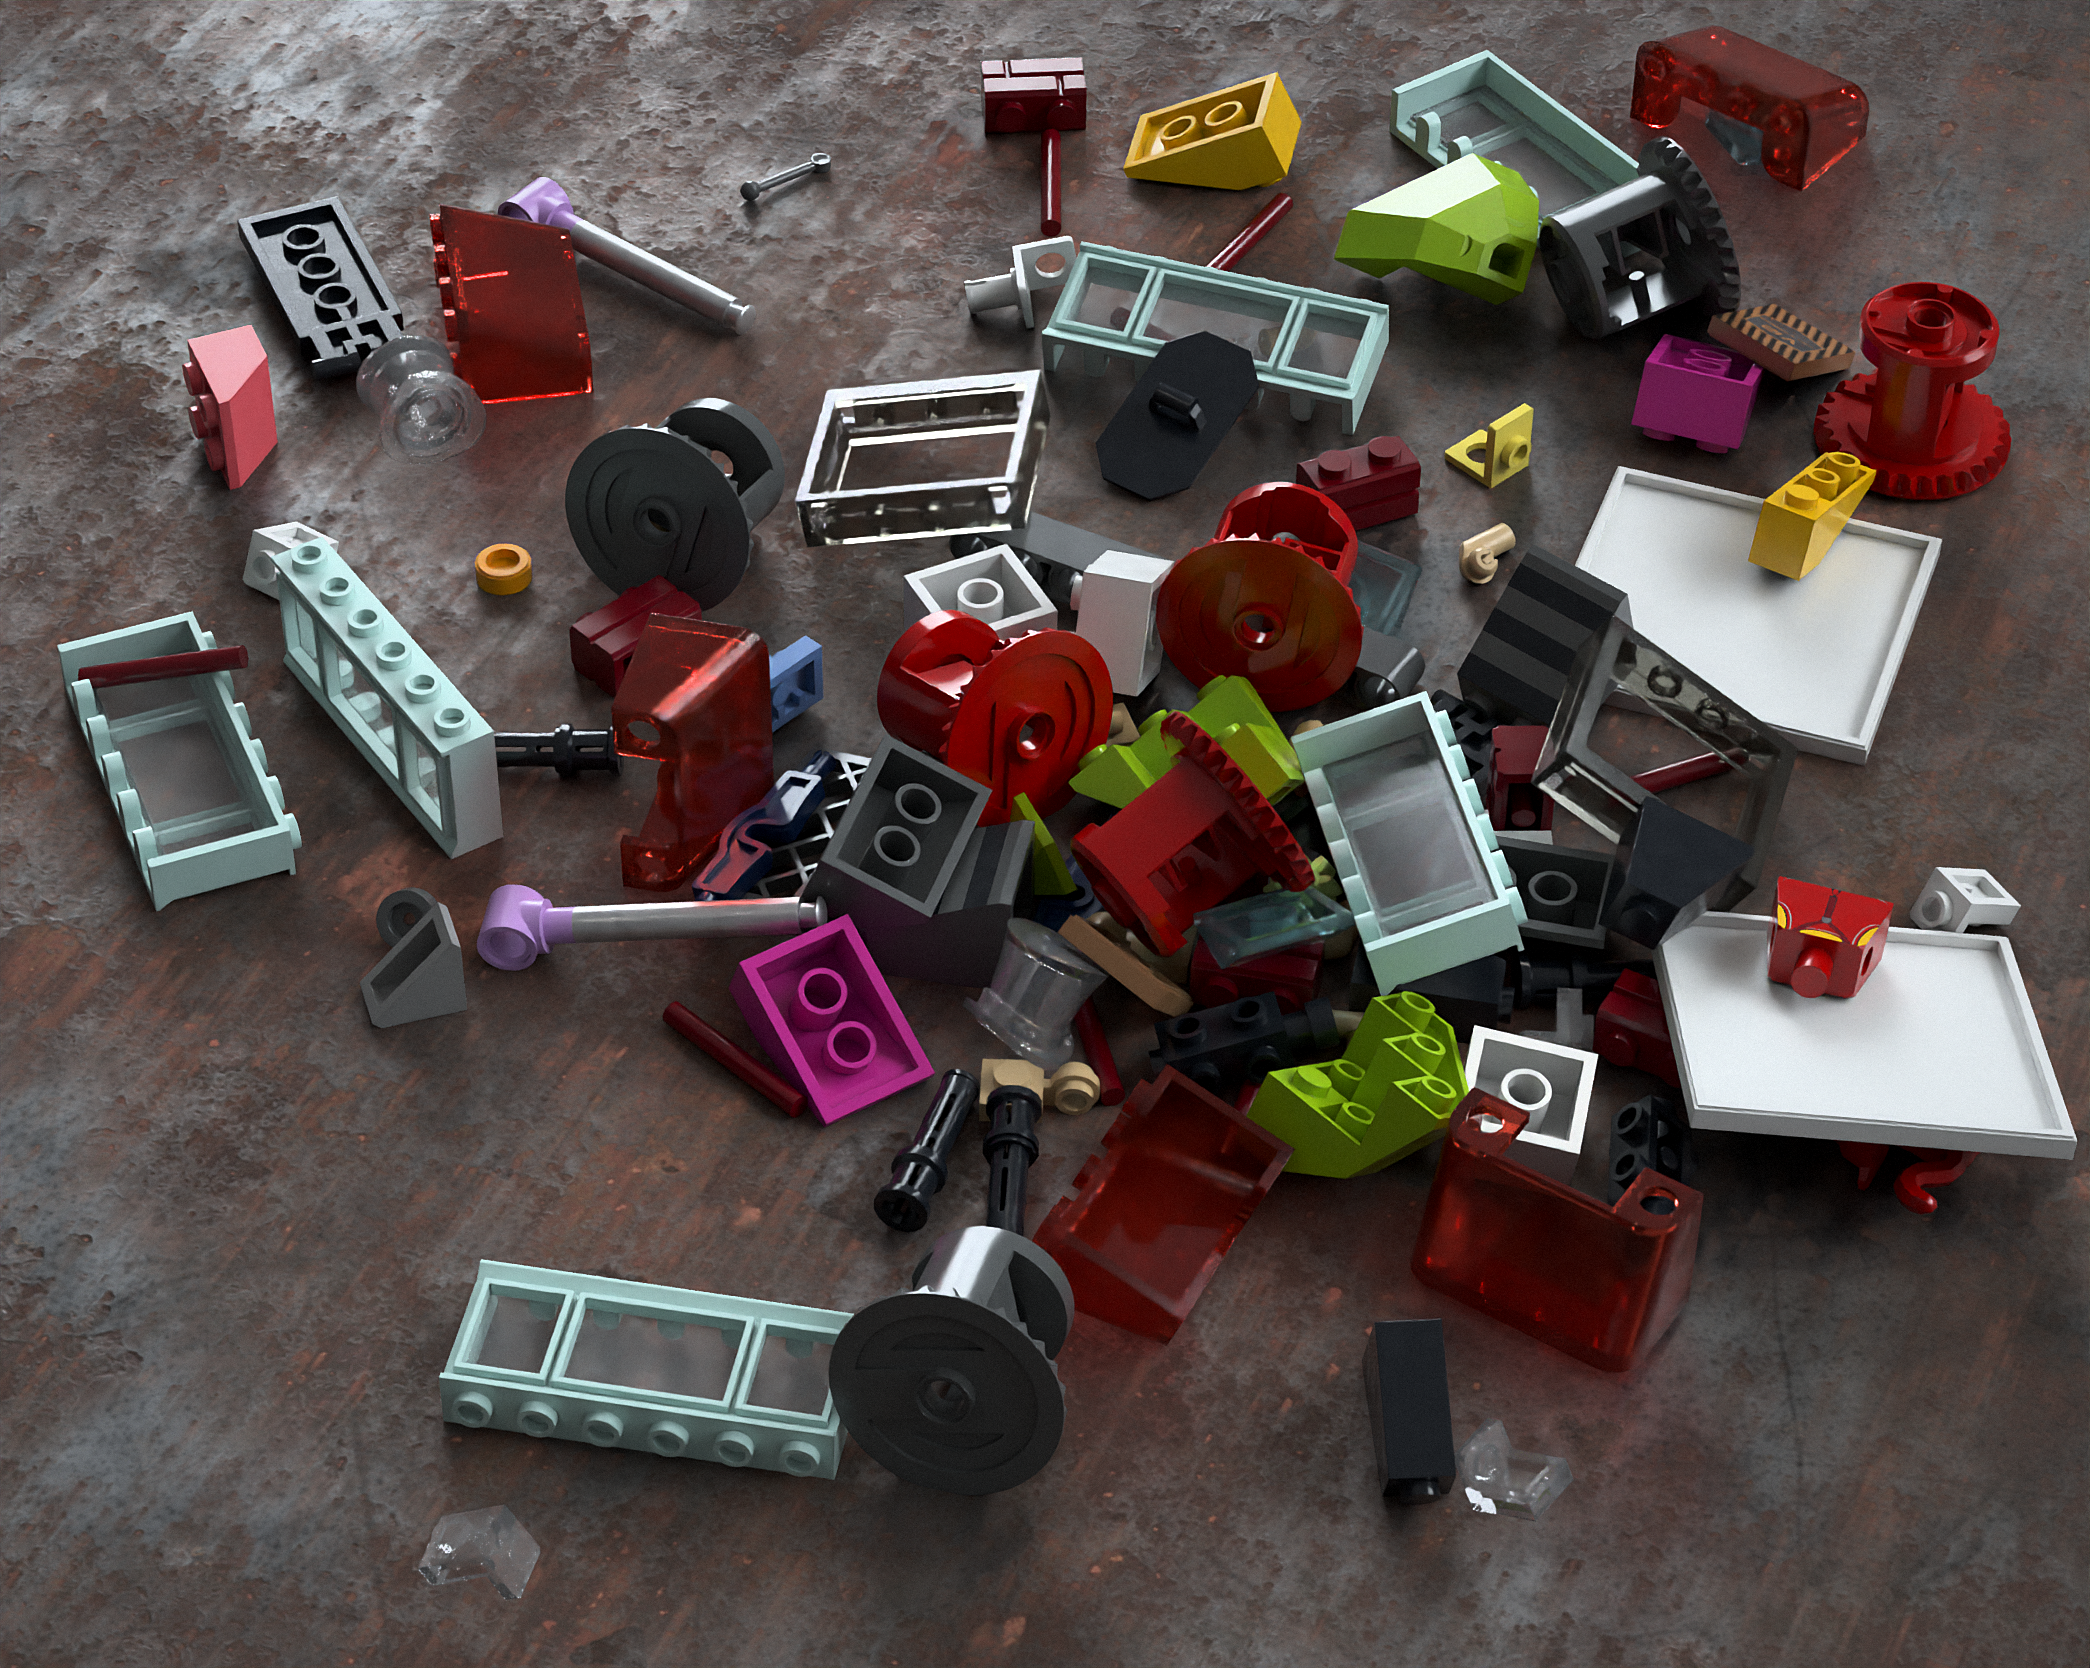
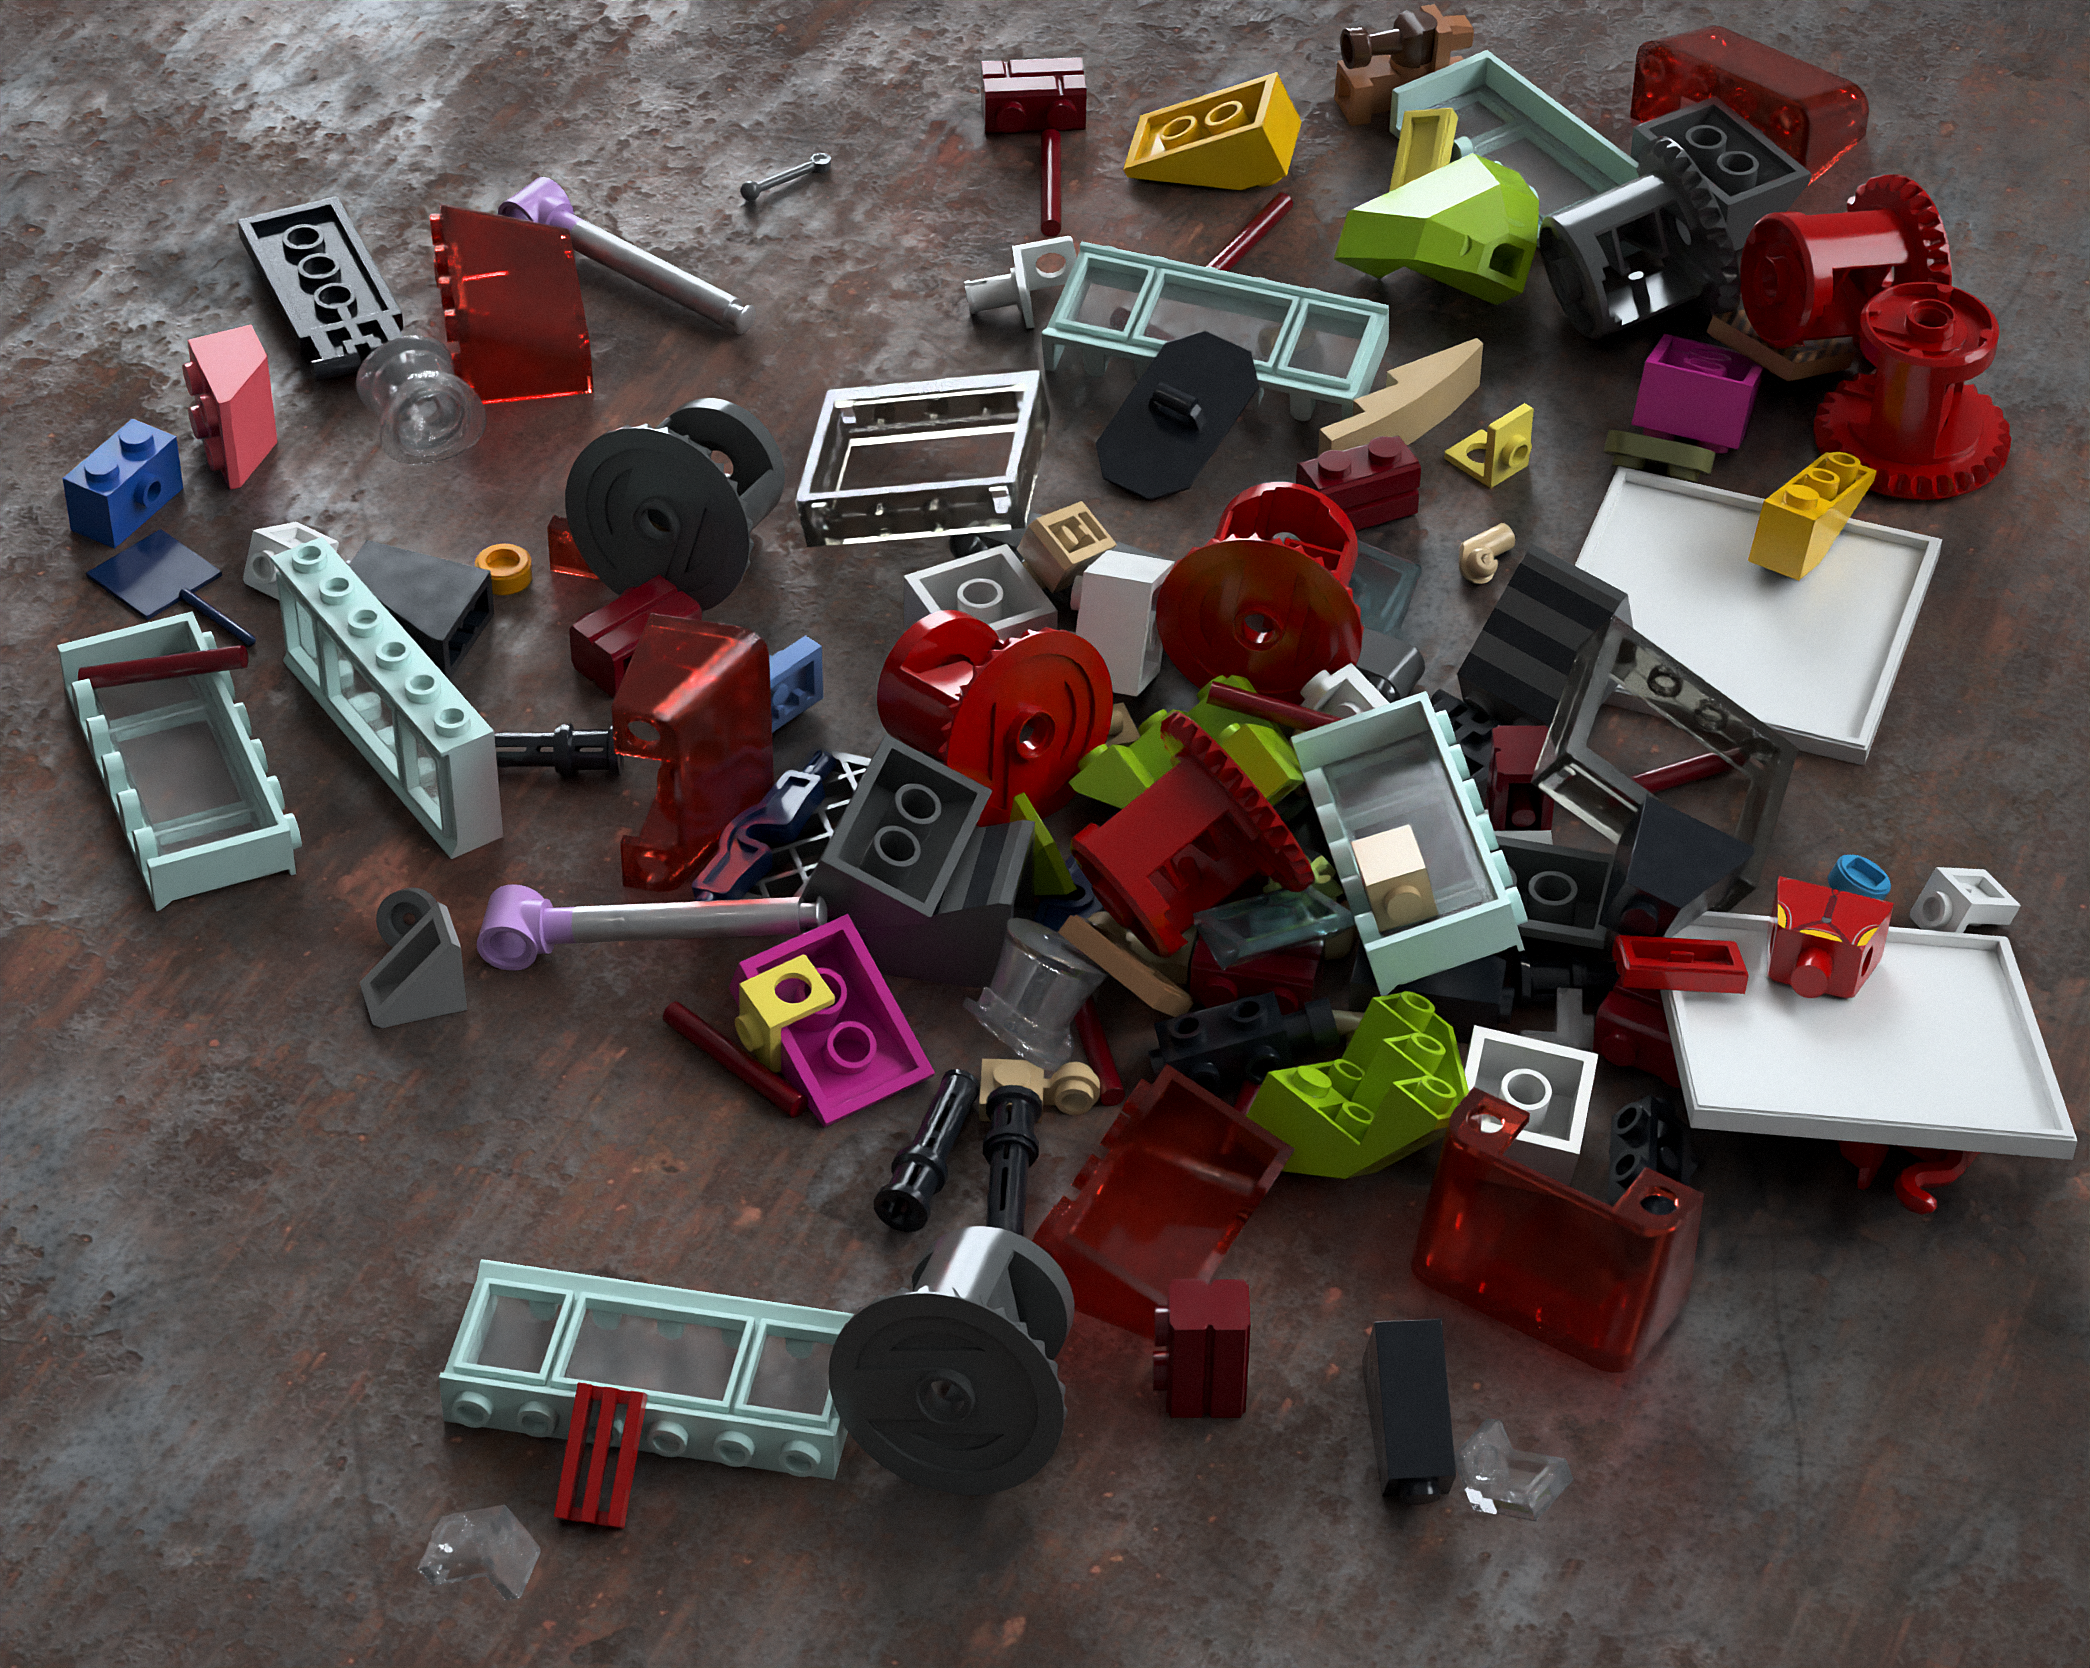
(123, 483): none -> blue brick
(160, 574): none -> dark blue piece
(432, 598): none -> slope
(563, 551): none -> clear red tile
(575, 1448): none -> red tile
(765, 1014): none -> light yellow bracket
(1063, 546): none -> tan slope
(1205, 1348): none -> dark red brick
(1267, 708): none -> dark red bar
(1341, 693): none -> white bracket
(1394, 57): none -> hips
(1394, 878): none -> tan brick
(1413, 400): none -> tan slope
(1423, 144): none -> light yellow tile
(1680, 459): none -> olive plate
(1680, 964): none -> red tile
(1738, 162): none -> dark grey slope
(1818, 271): none -> red piece
(1860, 877): none -> dark azure tile

